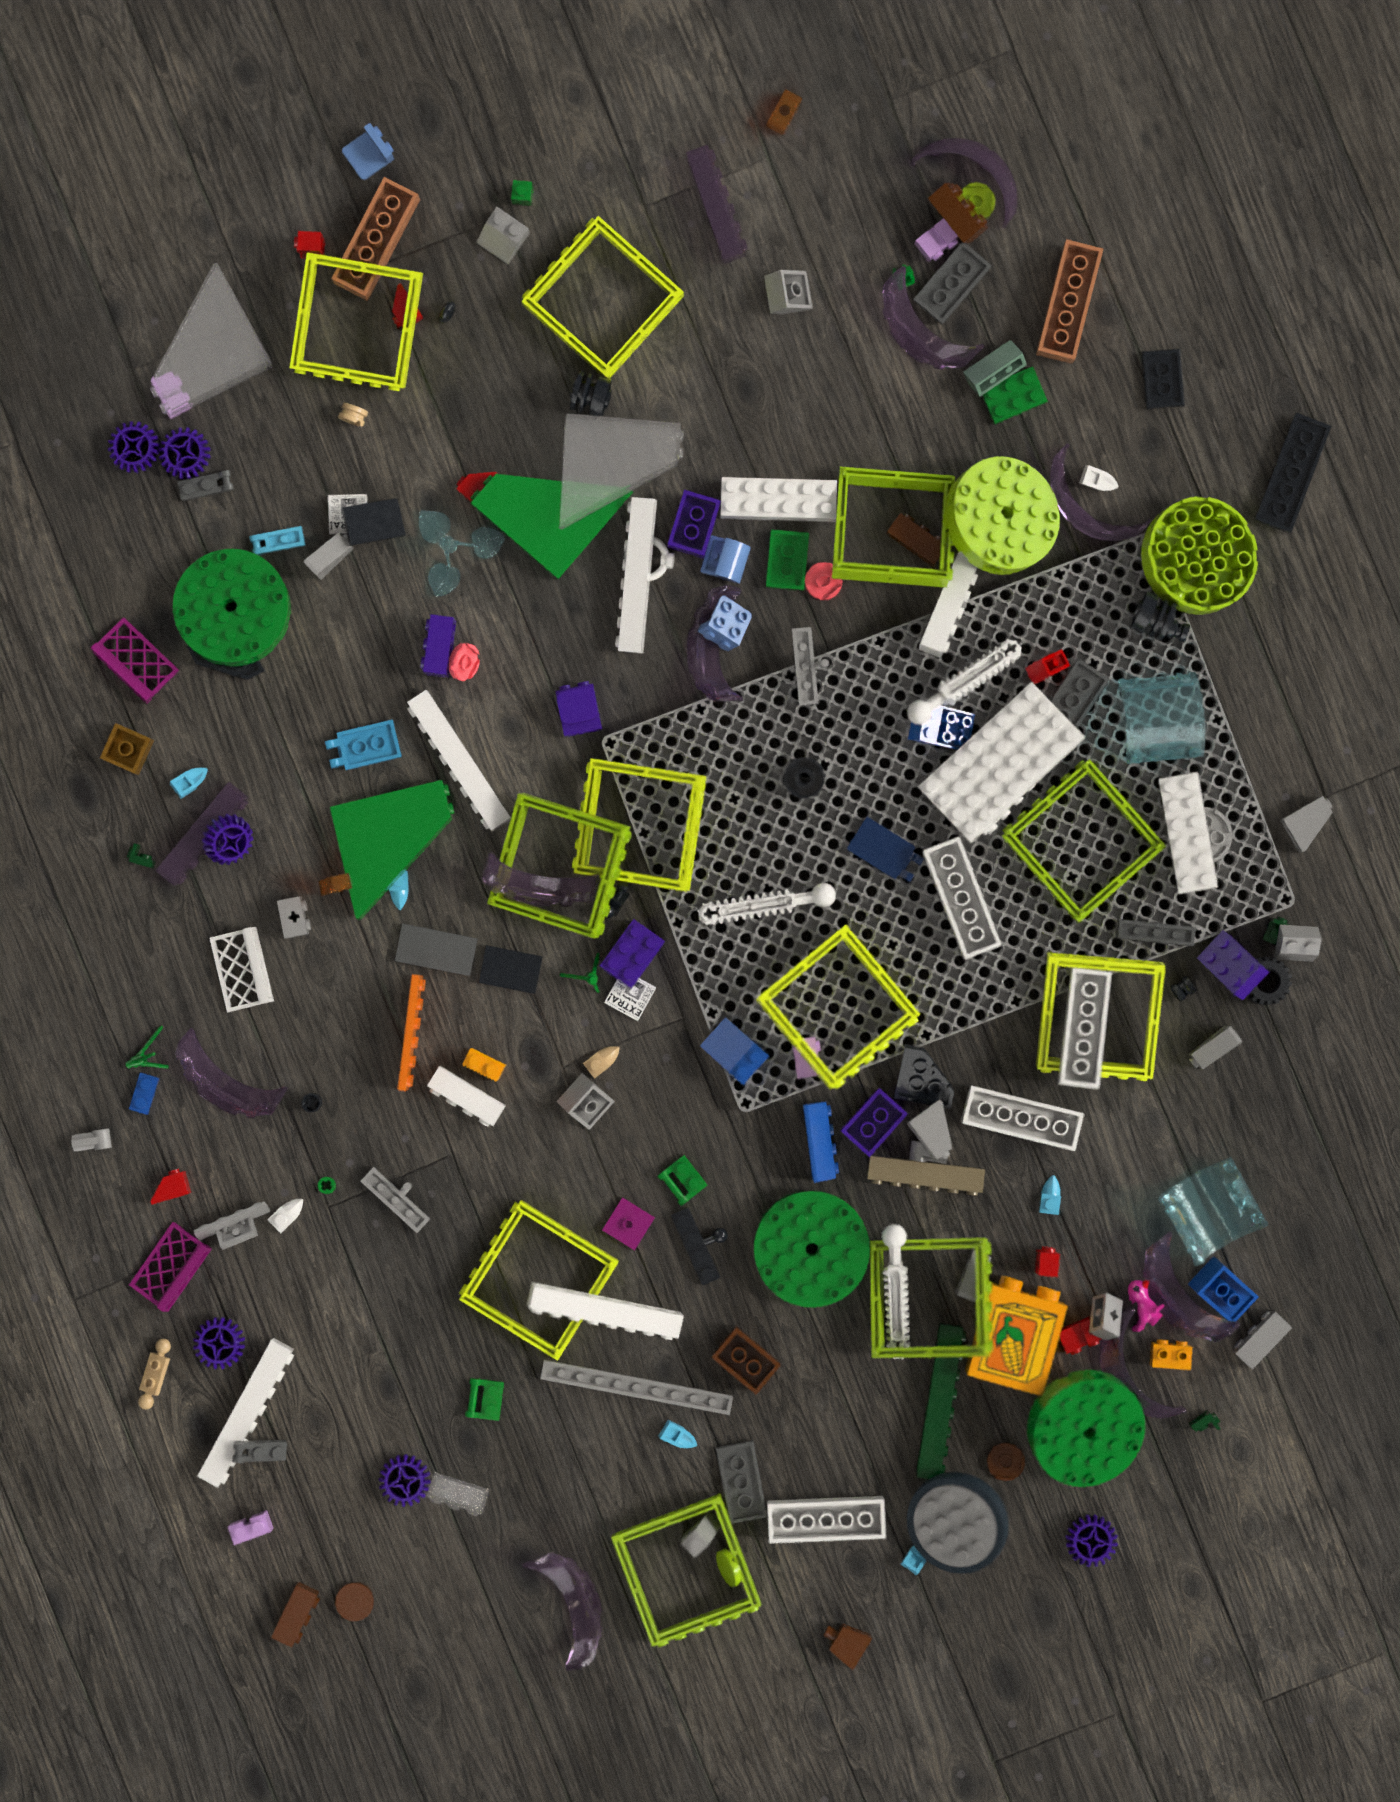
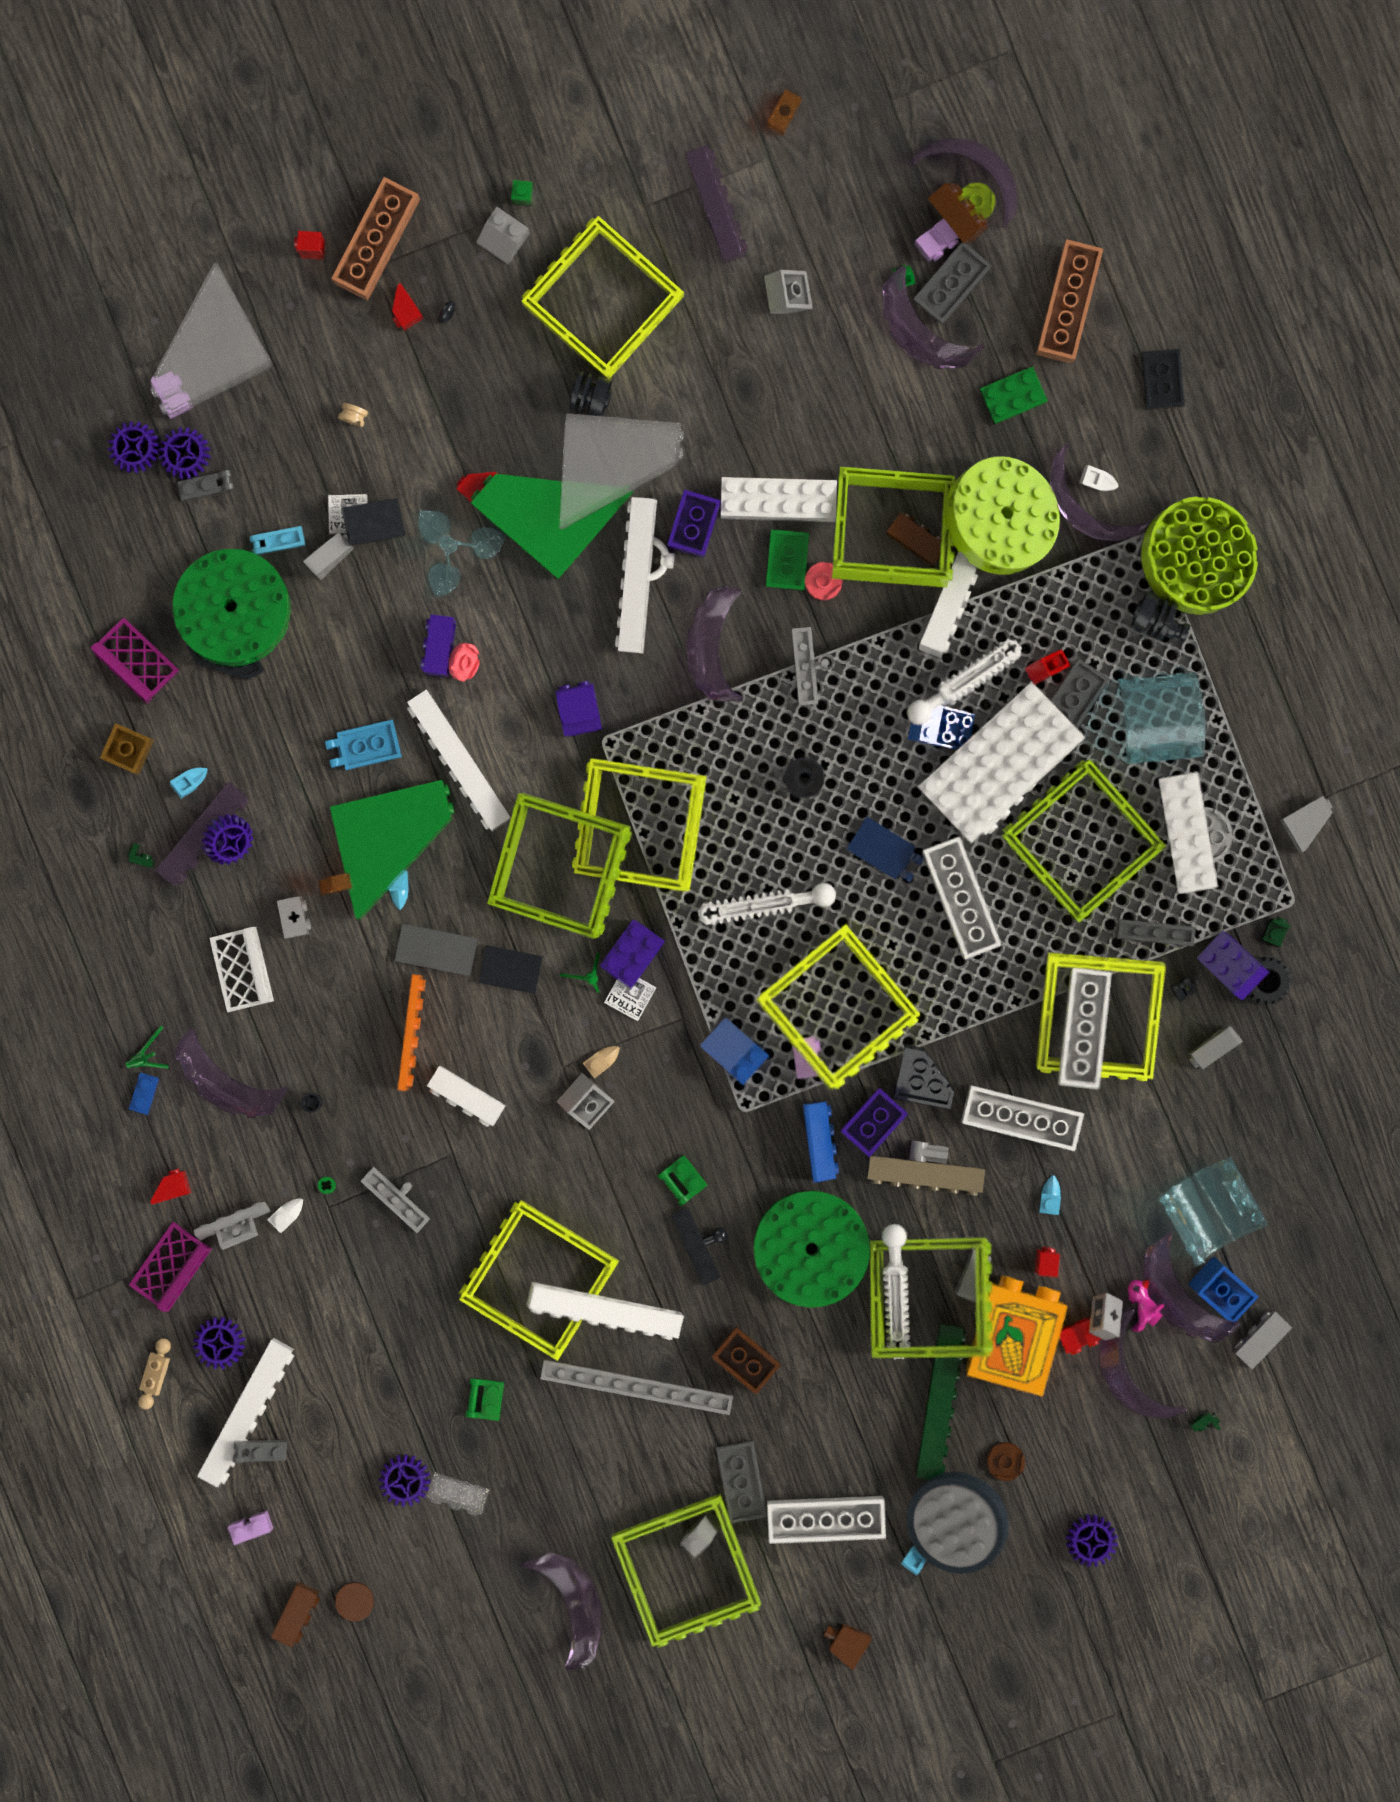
(95, 1140): light grey piece -> none
(340, 373): neon yellow window -> none
(368, 152): medium blue bracket -> none
(484, 1064): light orange brick -> none
(538, 889): windscreen -> none
(618, 899): black piece -> none
(628, 1223): magenta plate -> none
(677, 1435): medium azure plate -> none
(725, 559): medium blue brick -> none
(726, 624): medium blue bracket -> none
(729, 1570): lime tile -> none
(932, 1131): light grey slope -> none
(995, 368): sand green brick -> none
(1086, 1428): green brick -> none
(1171, 1355): light orange brick -> none
(1293, 473): black plate -> none
(1298, 943): light grey slope -> none

